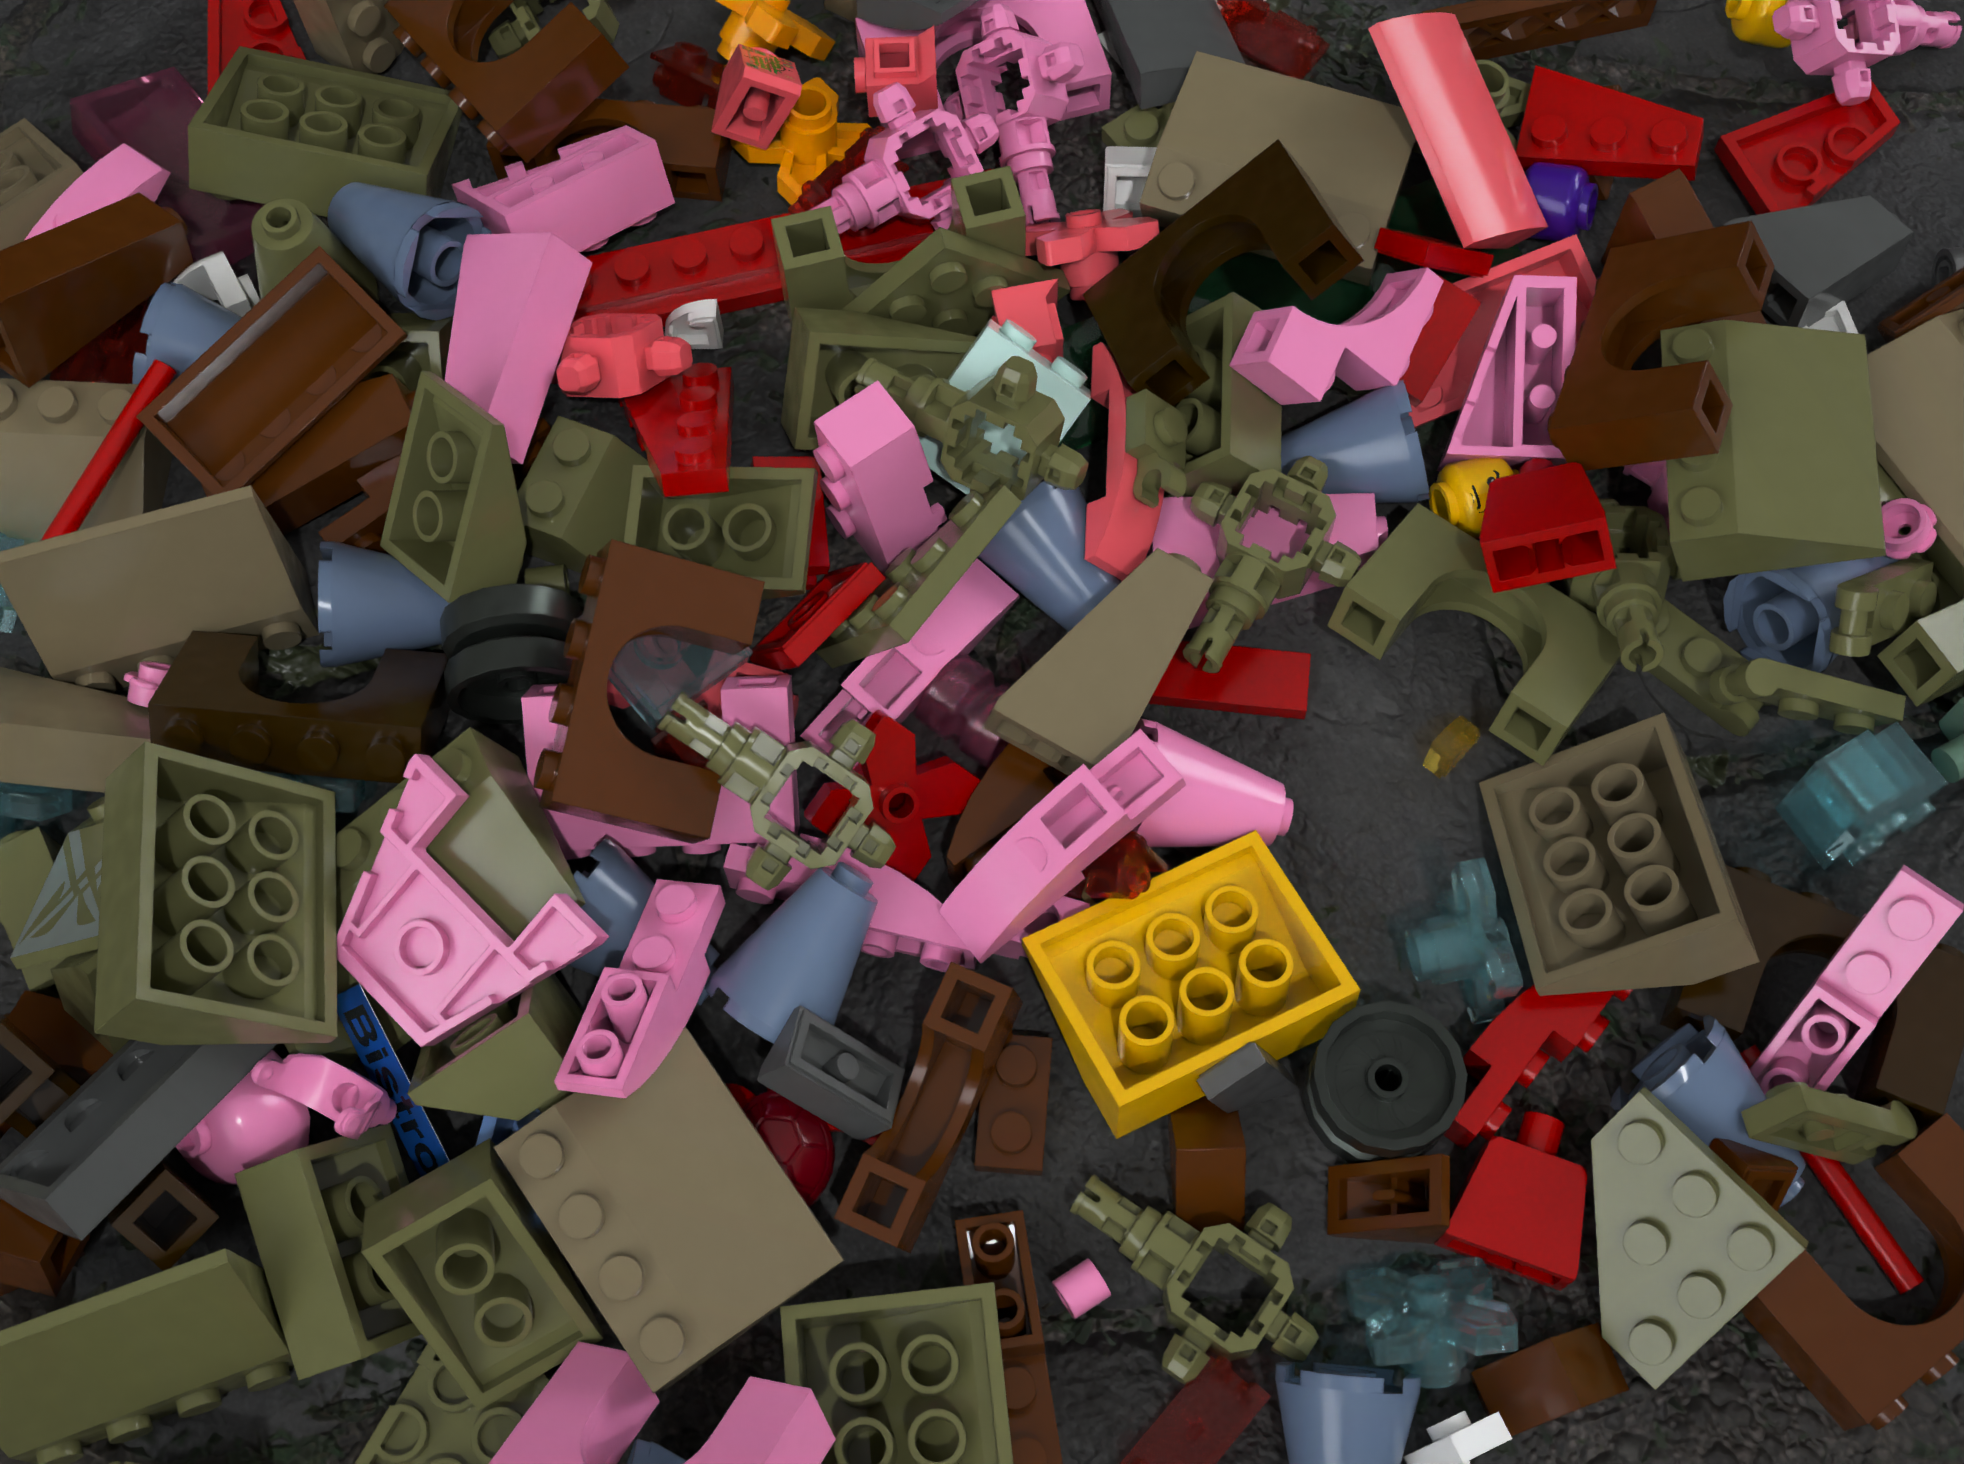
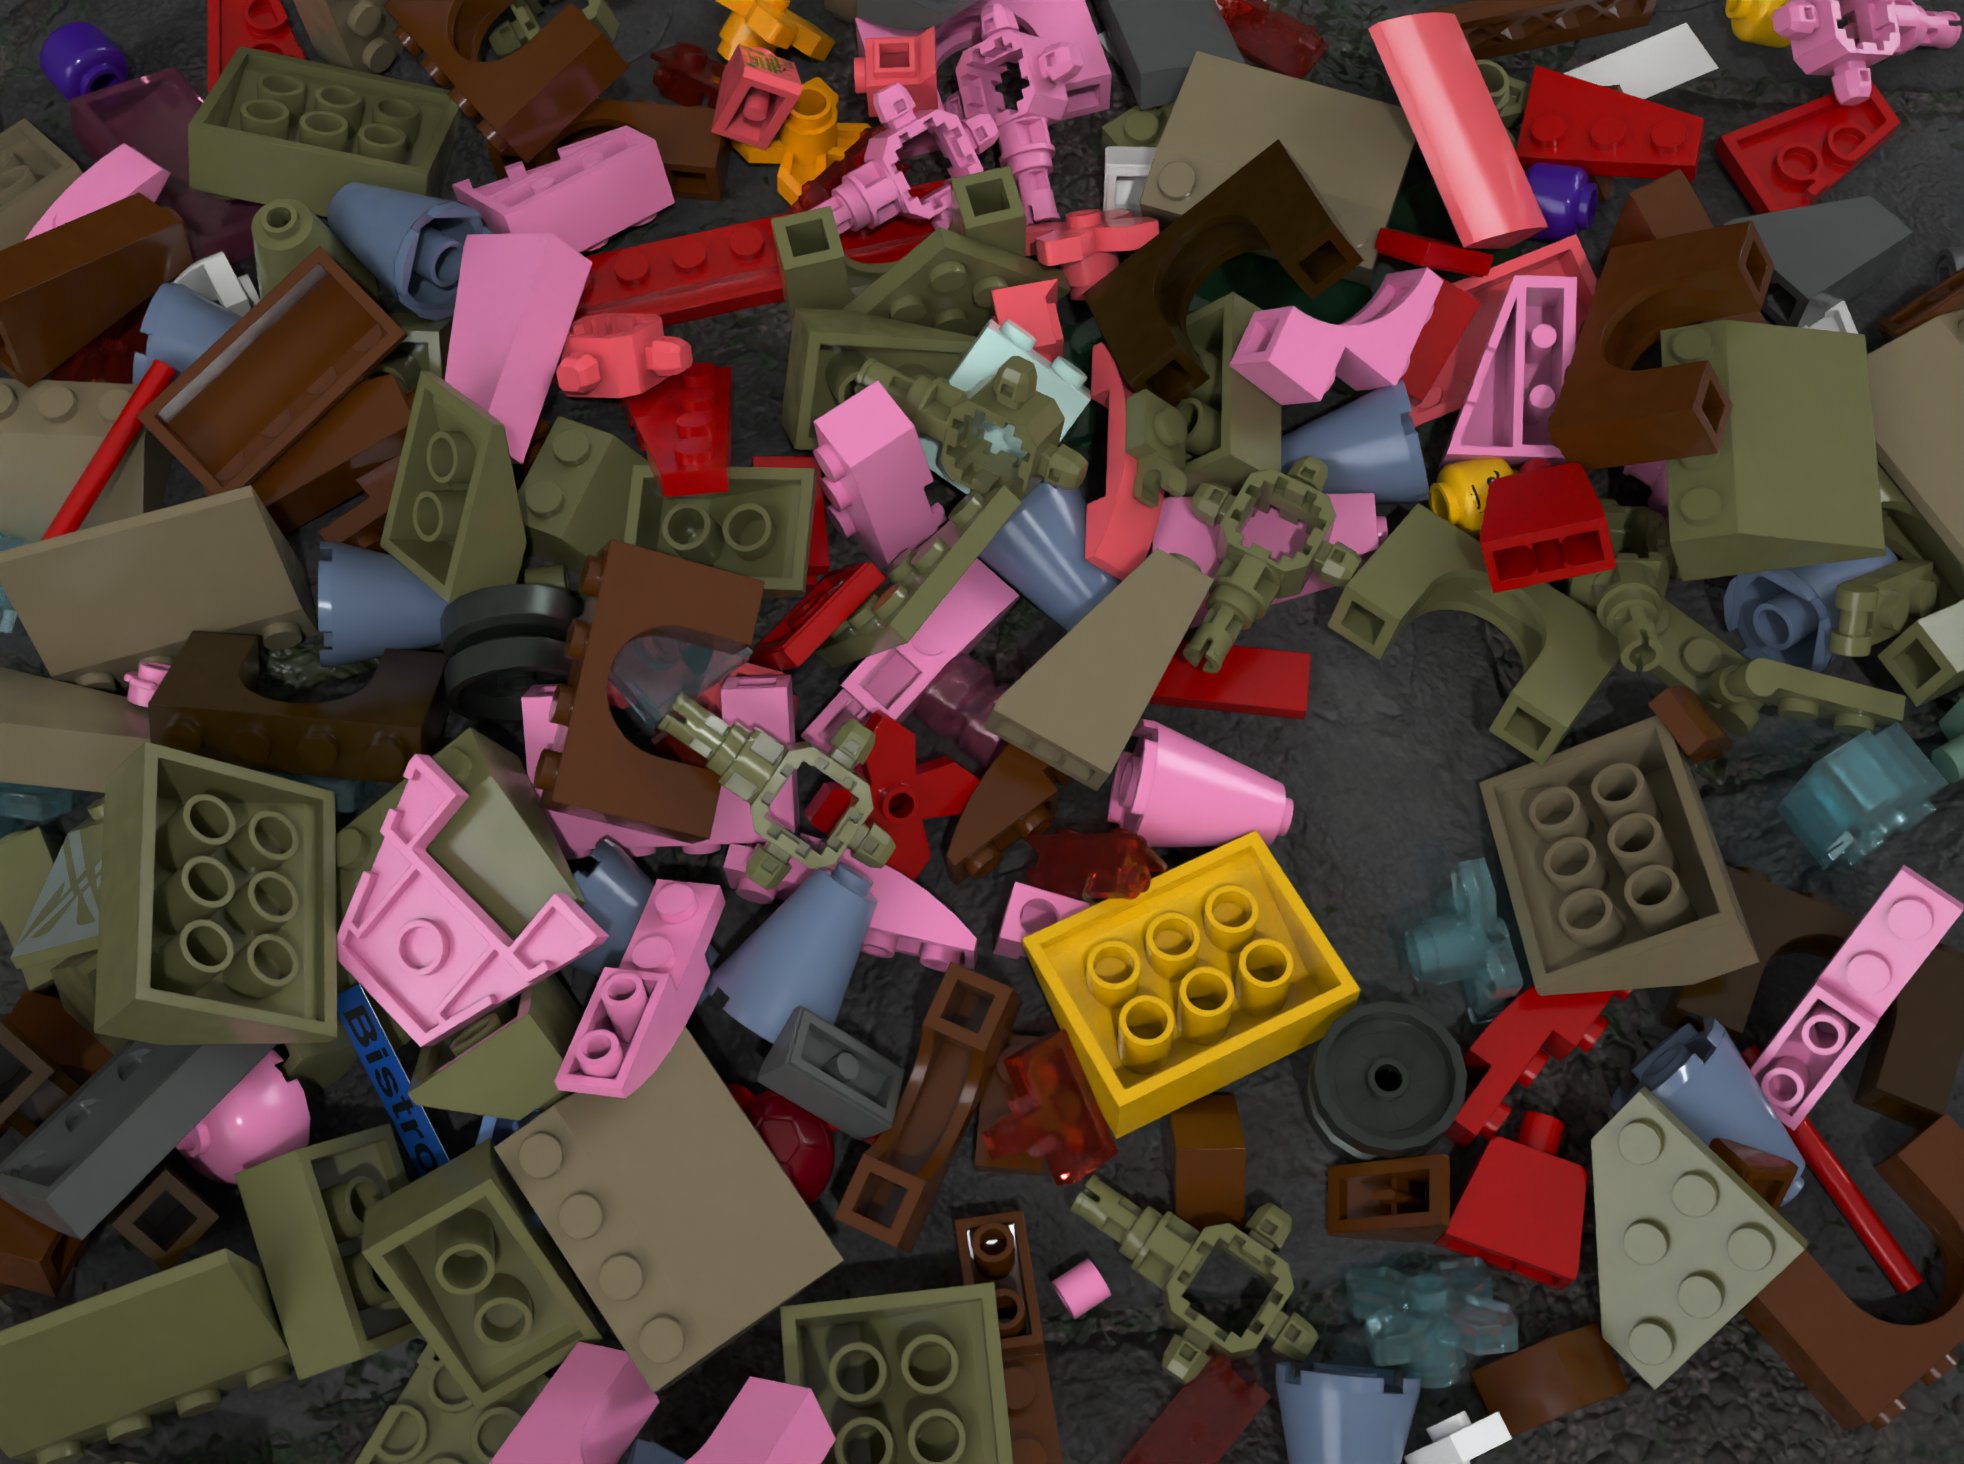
(82, 60): none -> dark purple head
(328, 1089): bright pink helmet -> none
(697, 324): white tile -> none
(1052, 1112): none -> clear red hinge
(1056, 841): bright pink slope -> none
(1246, 1079): flat silver tile -> none
(1451, 746): clear yellow tile -> none
(1651, 64): none -> white sticker
(1691, 724): none -> reddish brown slope
(1827, 1123): olive plate -> none
(1912, 514): bright pink plate -> none

